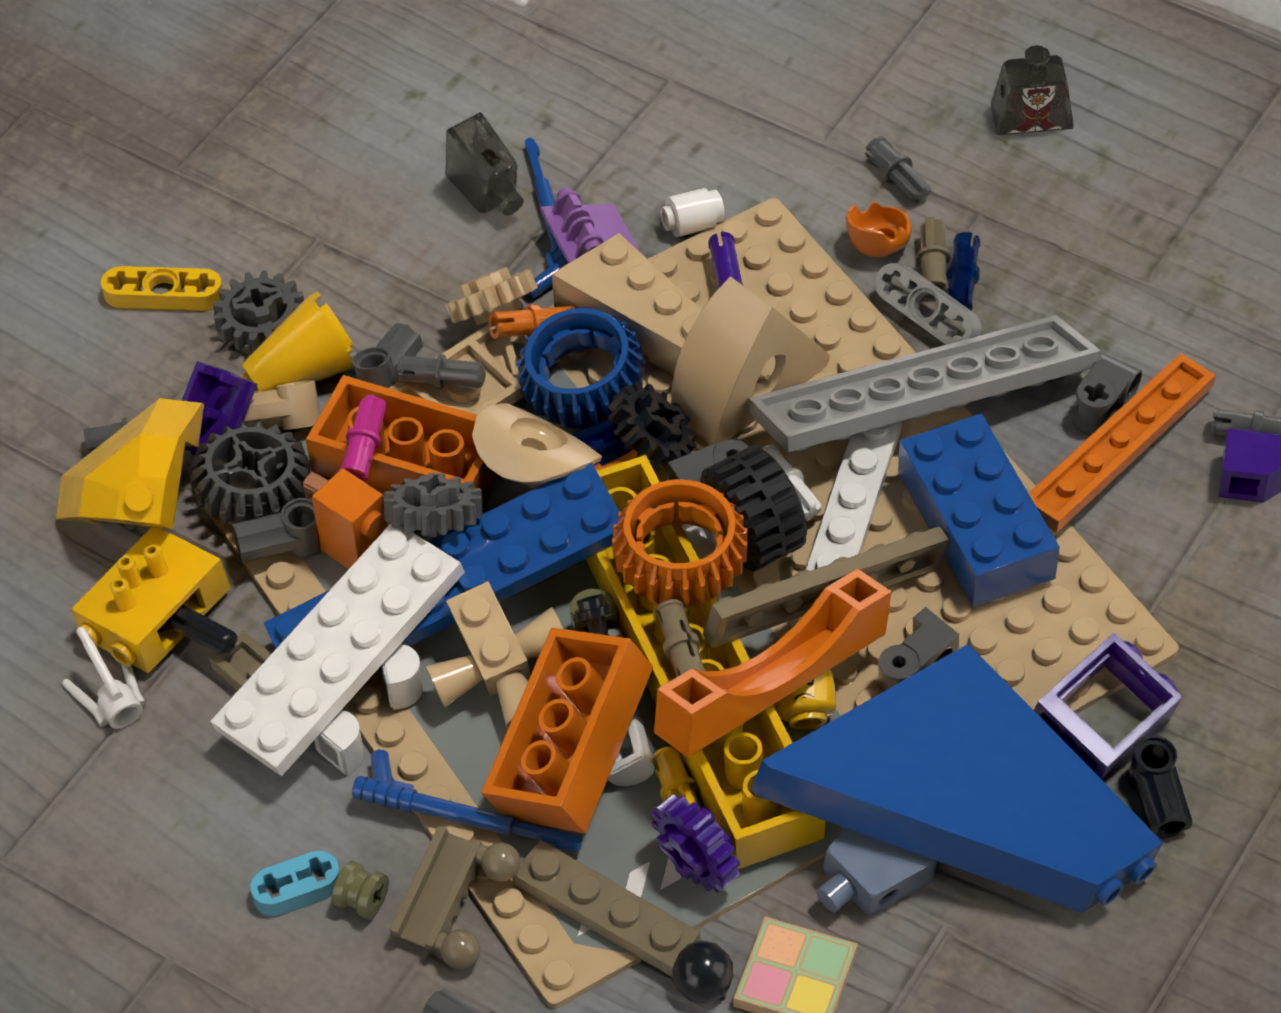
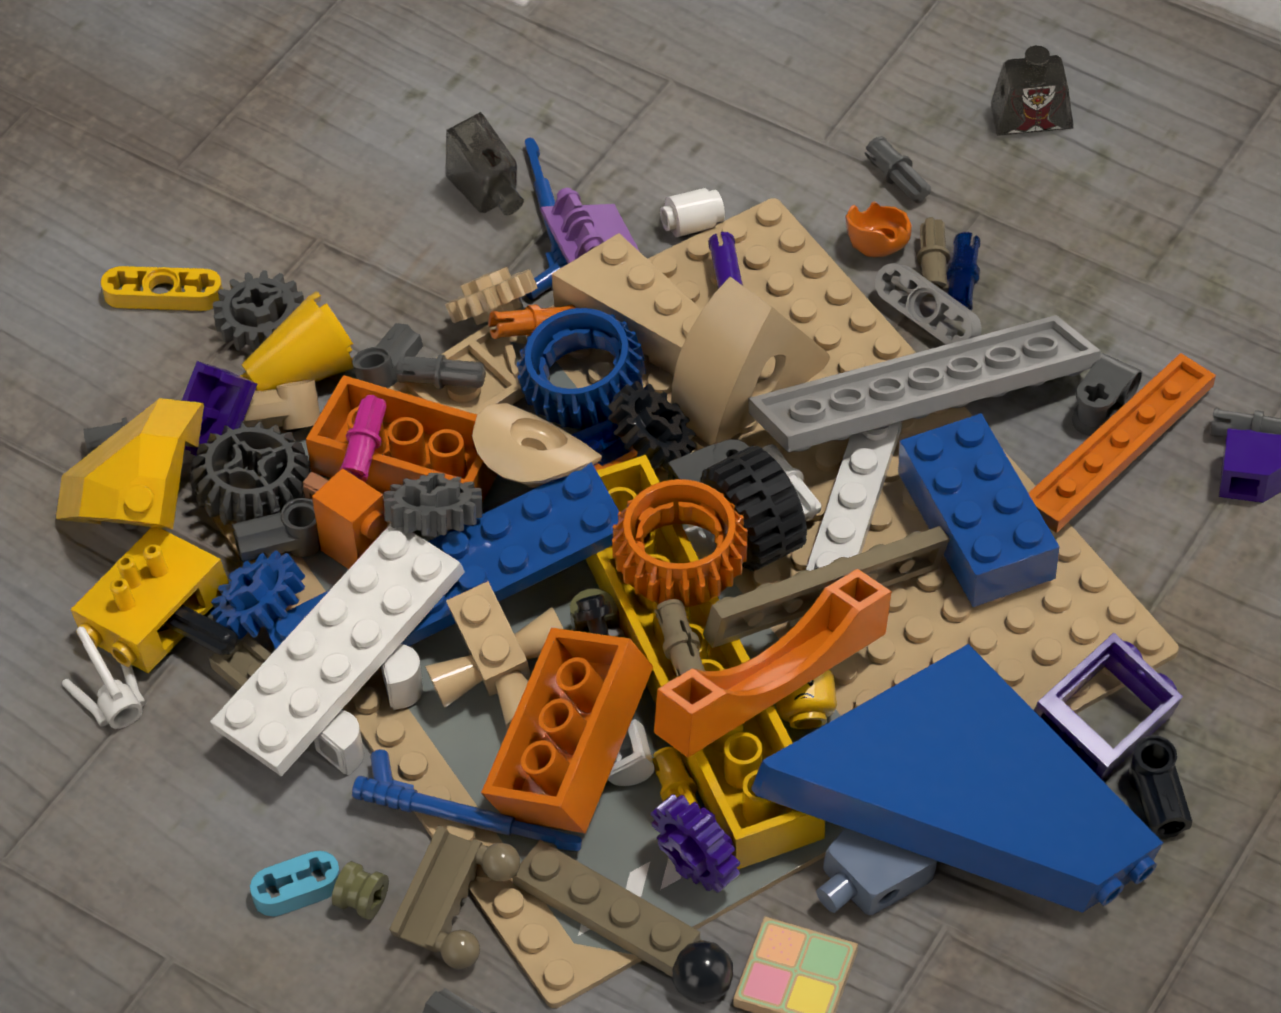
(258, 594): none -> blue gear
(927, 644): dark grey leg -> none

